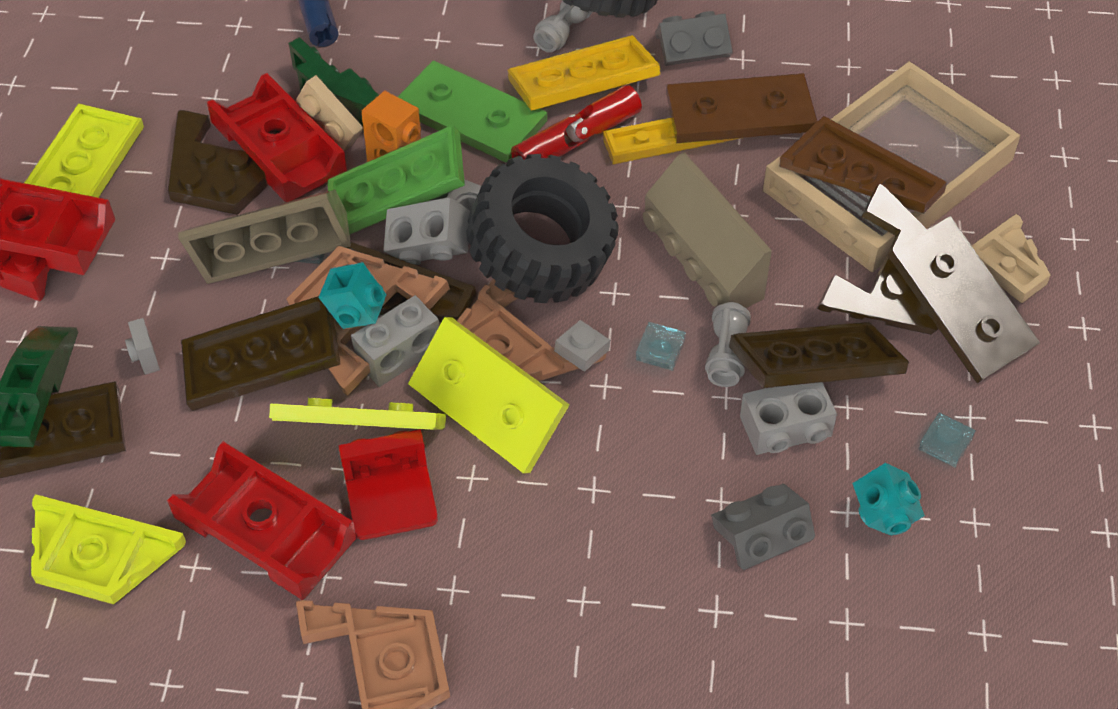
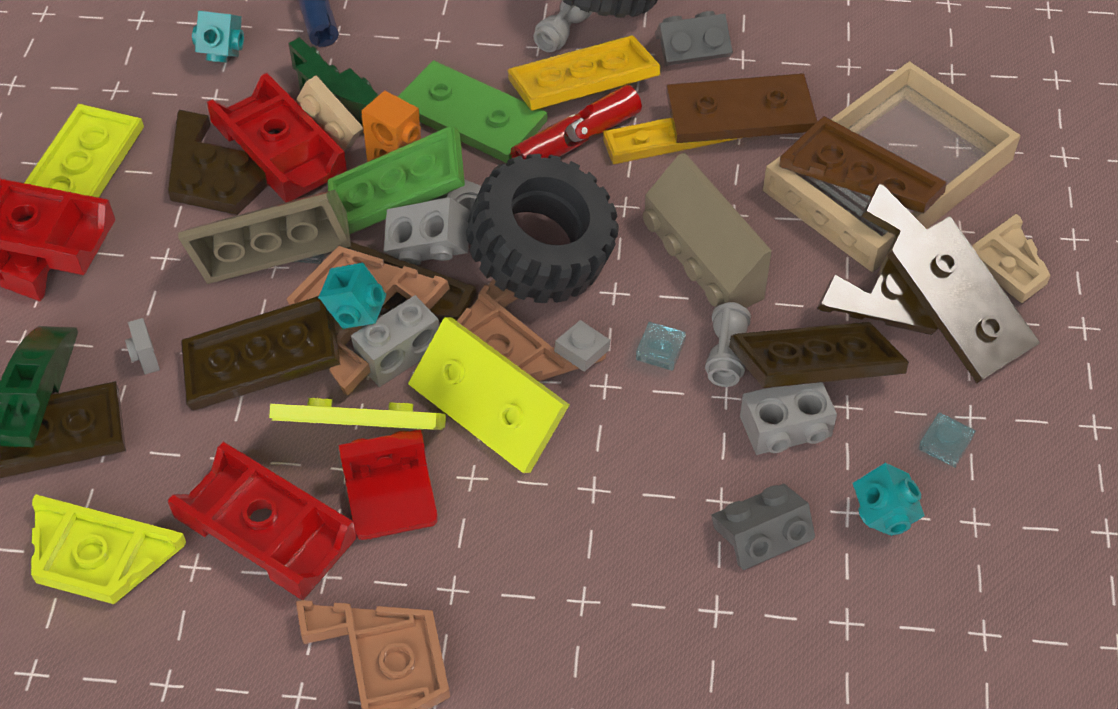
(218, 35): none -> teal brick

